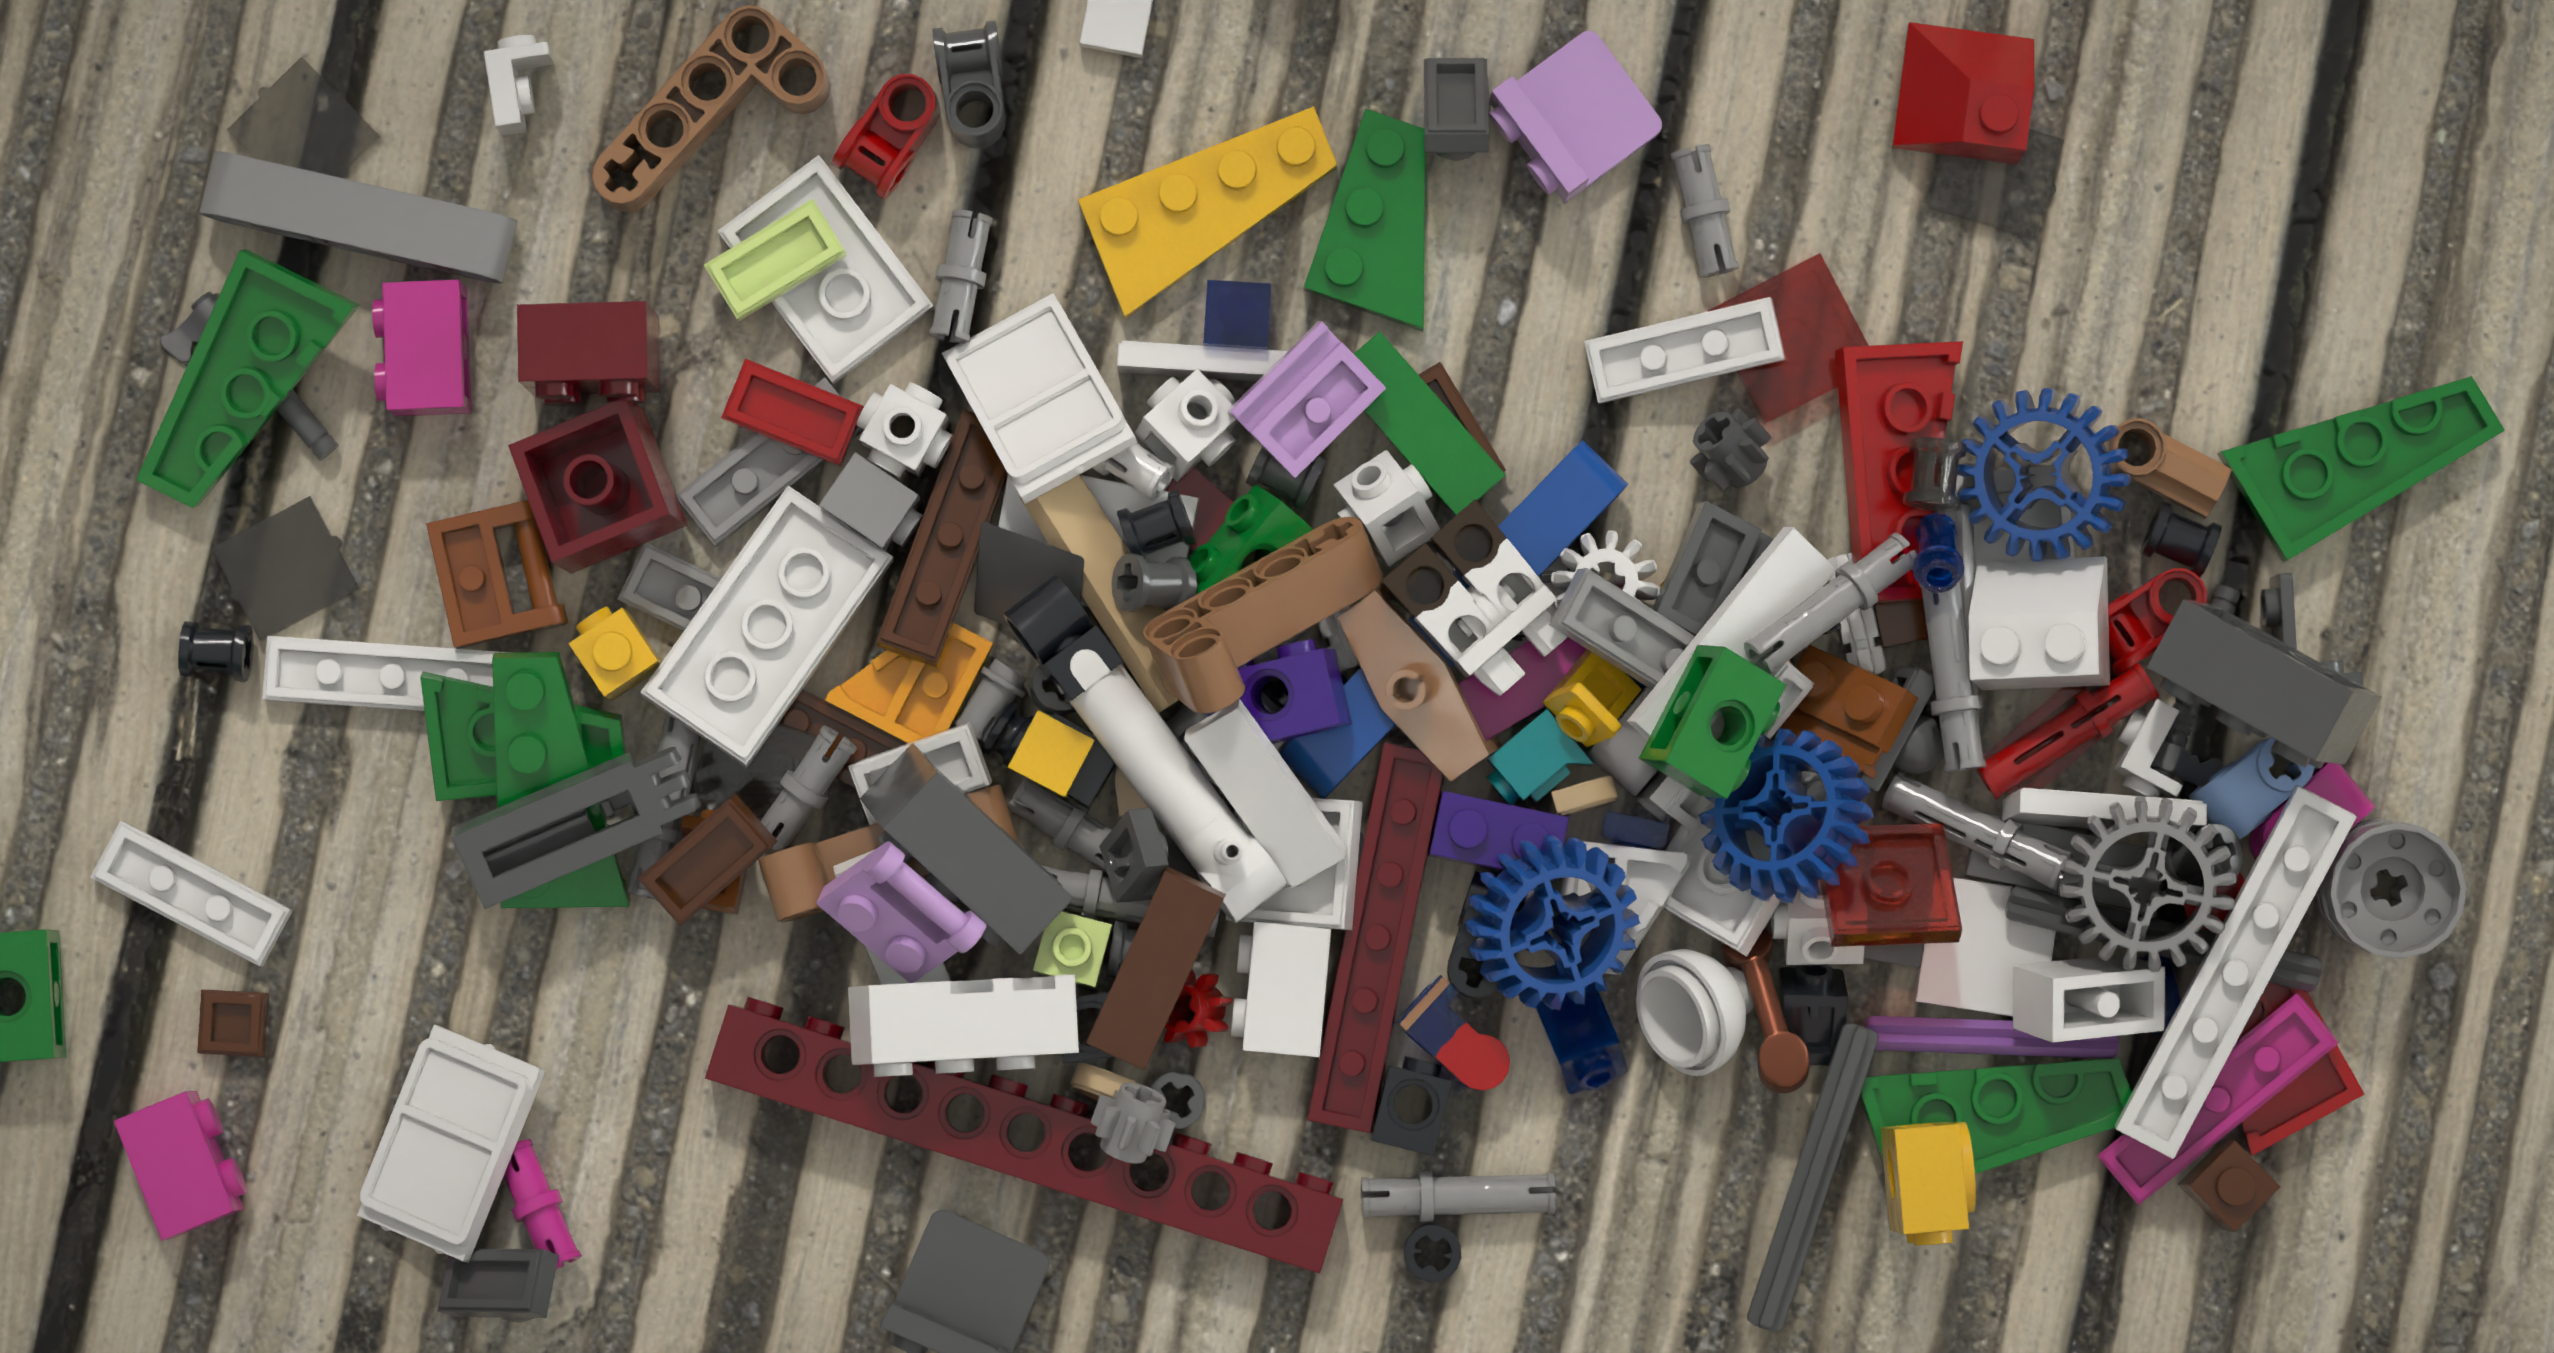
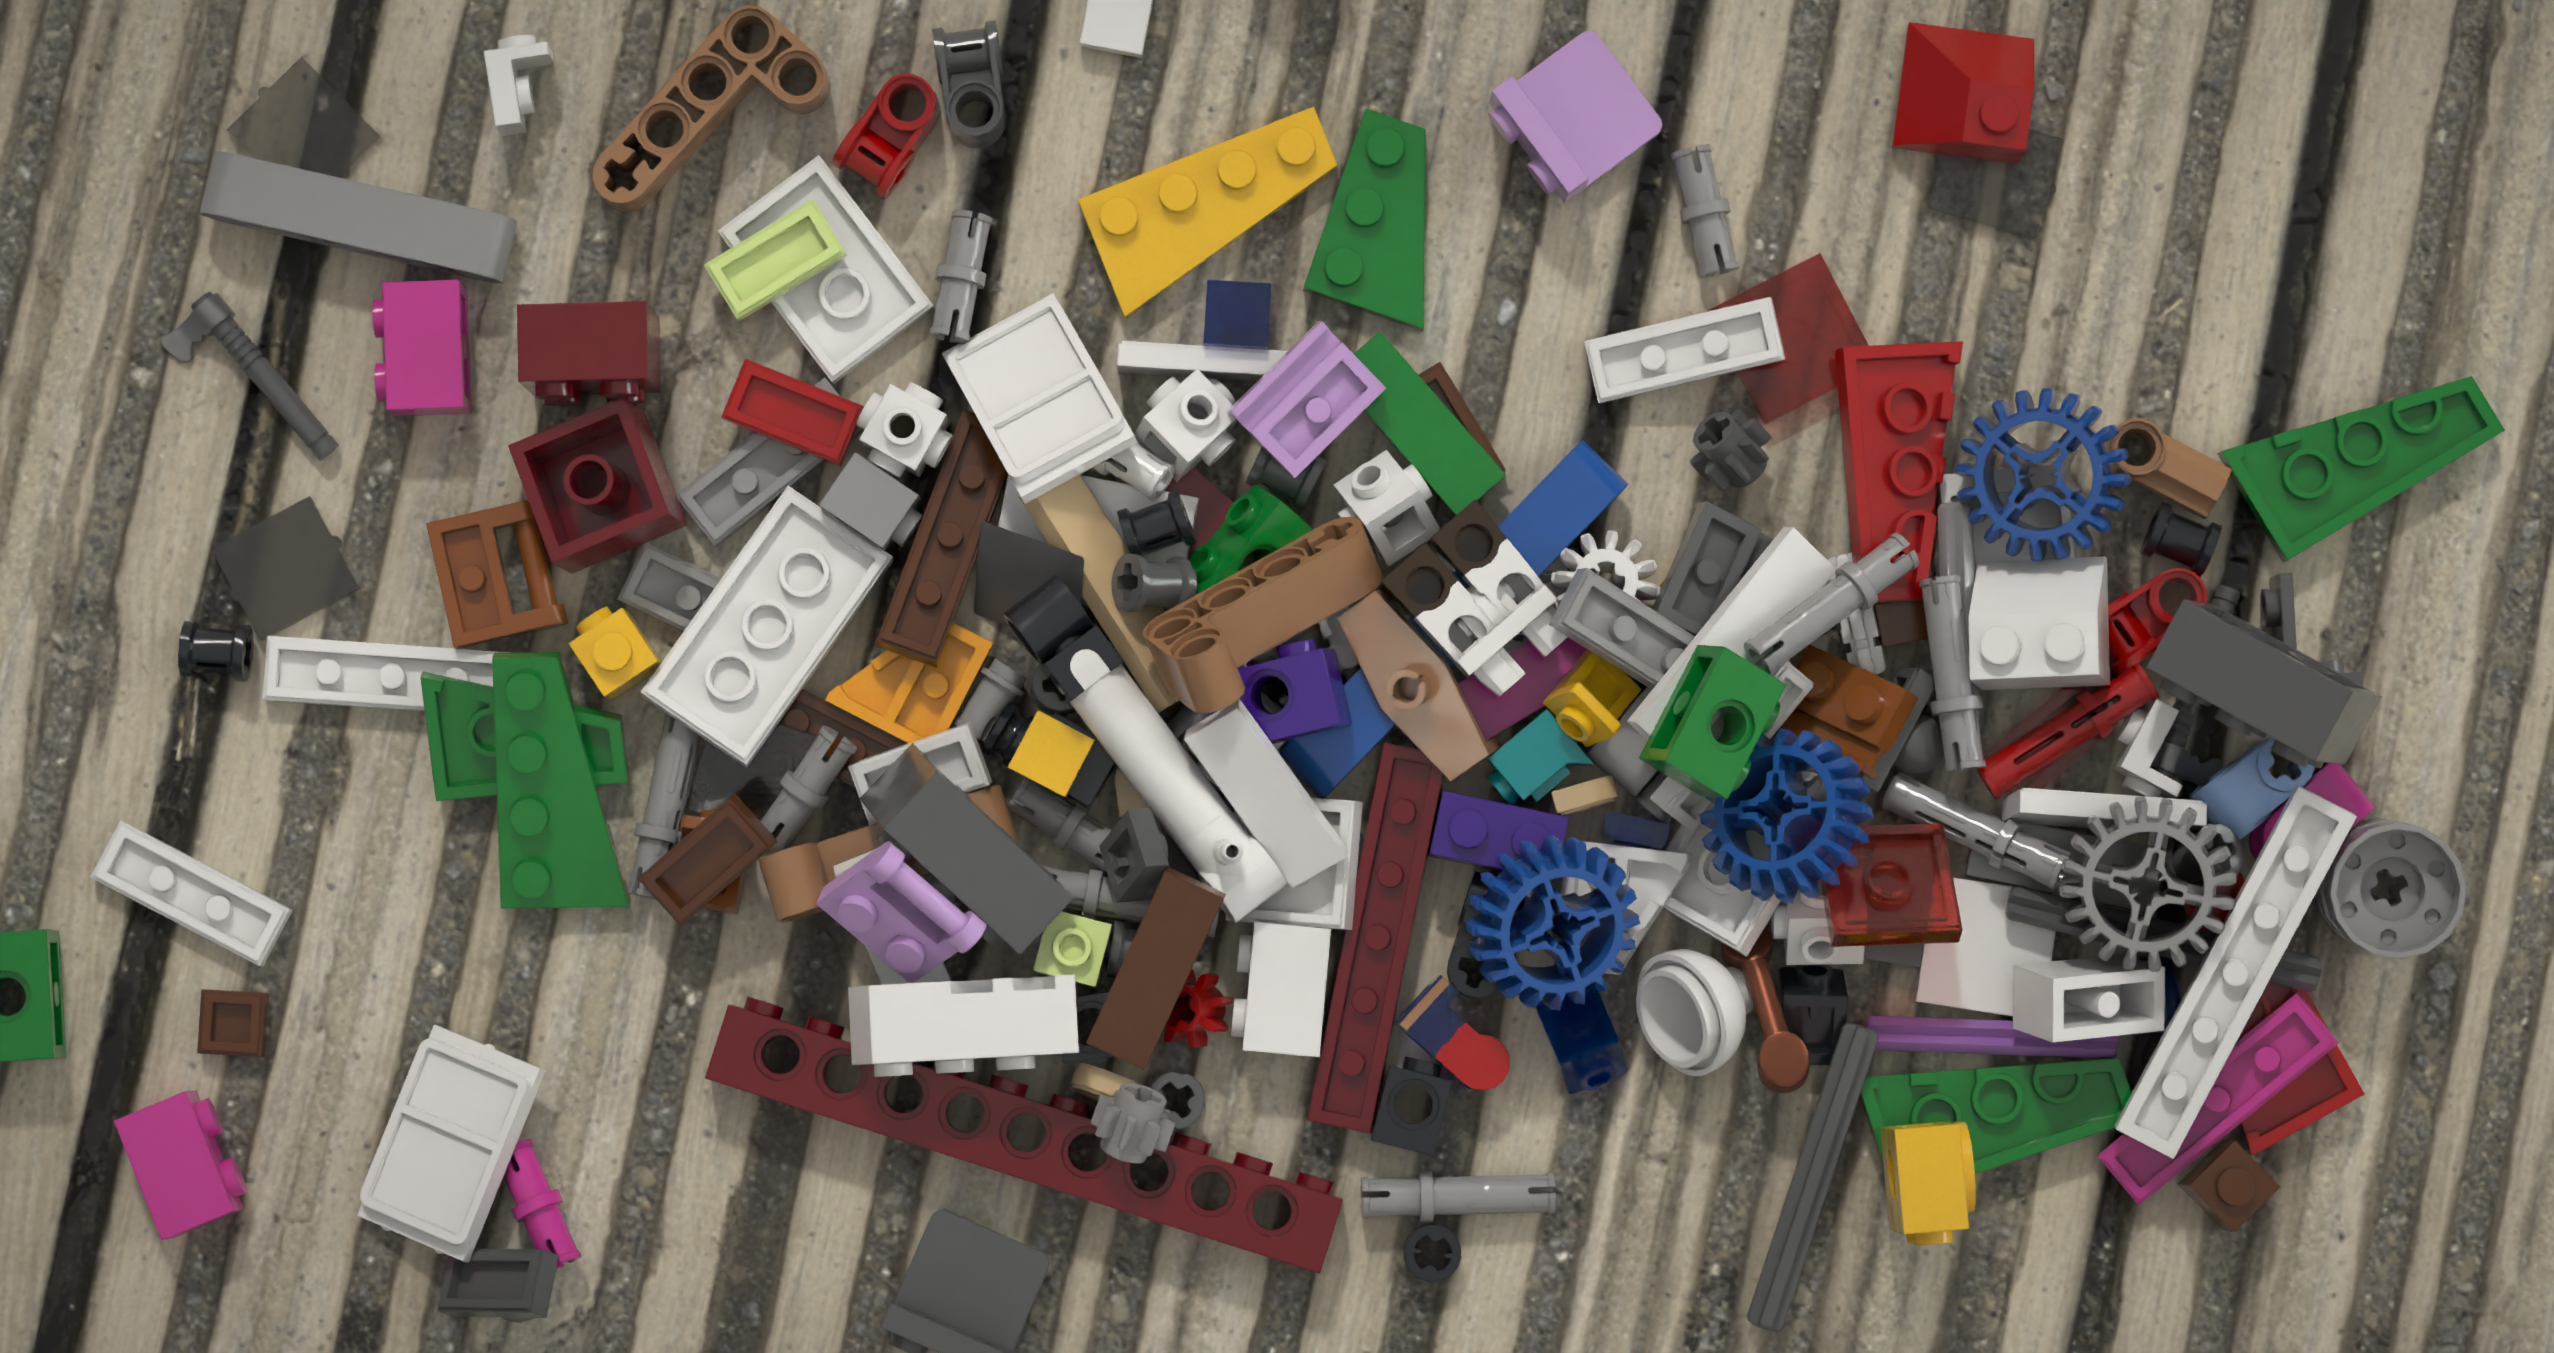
(246, 363): green wing -> none
(553, 834): dark grey hinge -> none
(1456, 107): dark grey tile -> none
(1937, 493): clear smoke bush -> none
(1938, 563): clear blue pin -> none

